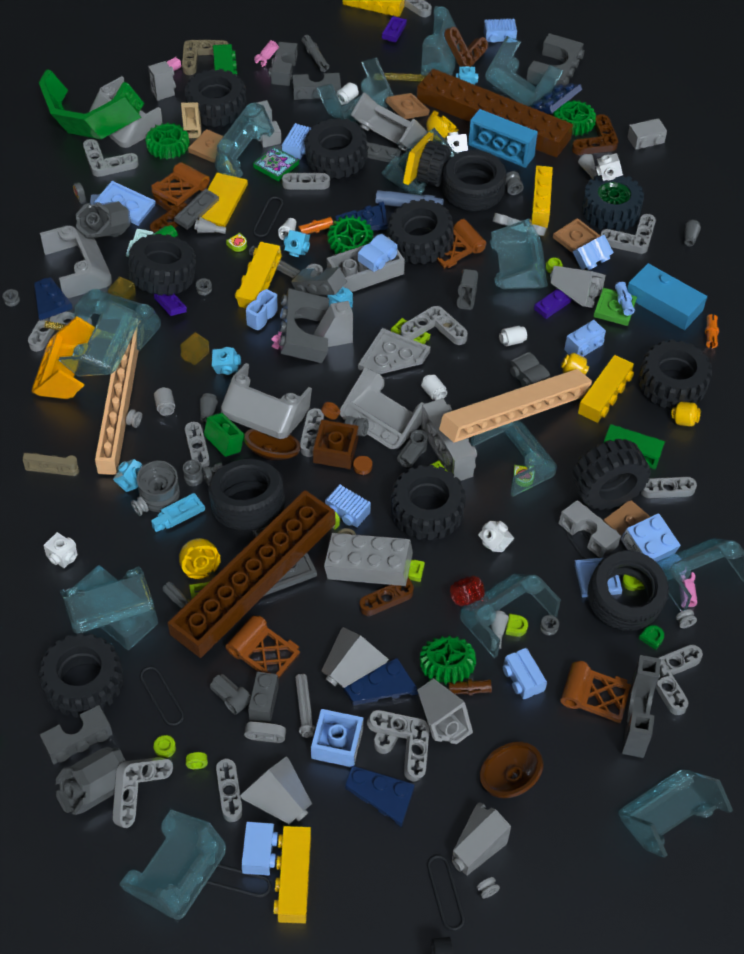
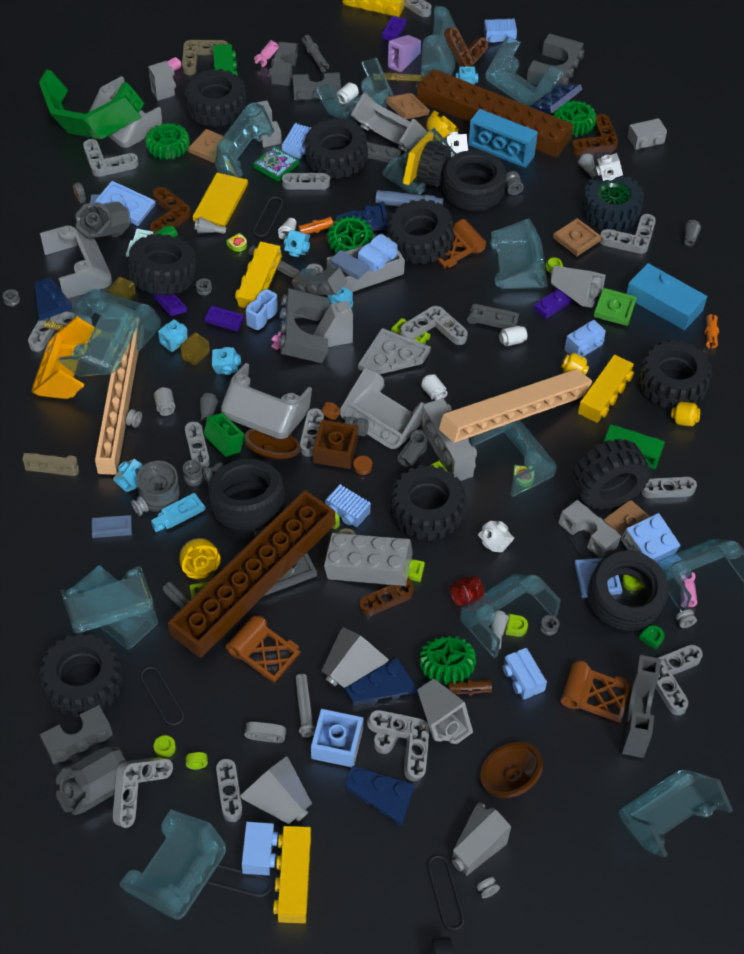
(60, 550): white brick -> none
(111, 526): none -> sand blue tile
(172, 335): none -> medium azure brick
(187, 177): dark orange piece -> none
(191, 119): tan slope -> none
(196, 208): dark grey tile -> none
(224, 318): none -> dark purple plate
(234, 698): dark grey piece -> none
(263, 697): dark grey brick -> none
(349, 264): none -> sand blue tile
(403, 52): none -> lavender slope
(467, 289): dark grey brick -> none
(492, 316): none -> dark grey plate
(505, 220): light grey beam -> none
(528, 370): dark grey brick -> none
(542, 196): yellow brick -> none
(593, 252): light blue brick -> none
(624, 298): light blue pin -> none

